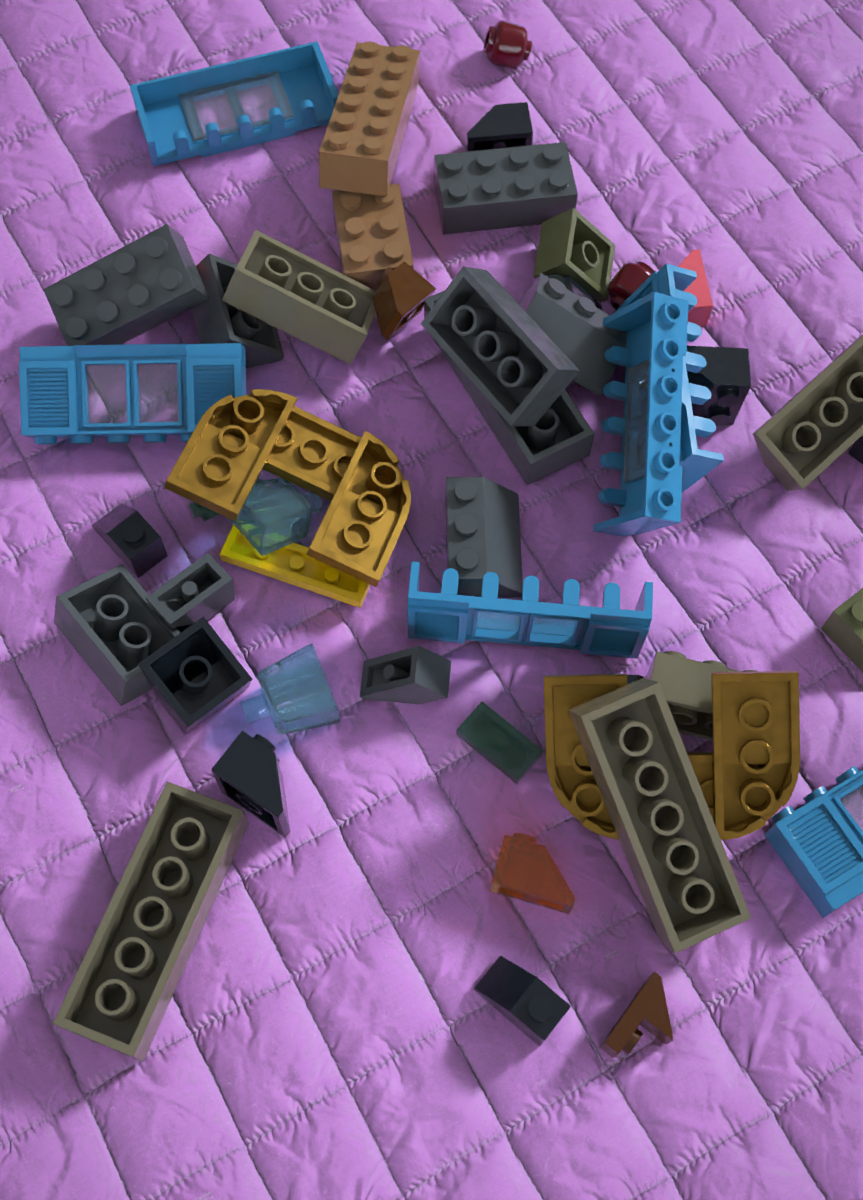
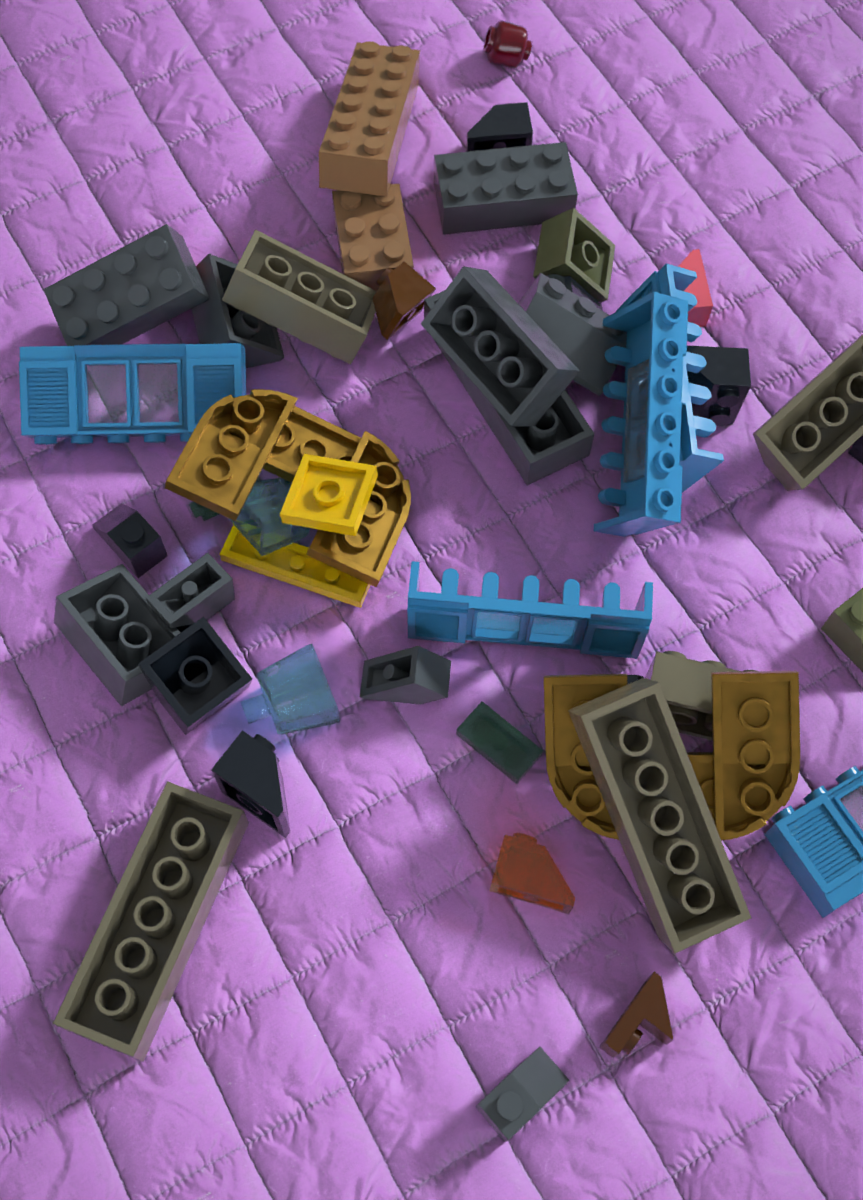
(235, 103): dark azure window -> none
(329, 494): none -> yellow plate
(483, 535): dark grey slope -> none
(522, 999): black slope -> none
(522, 1094): none -> dark grey slope
(627, 281): dark red head -> none

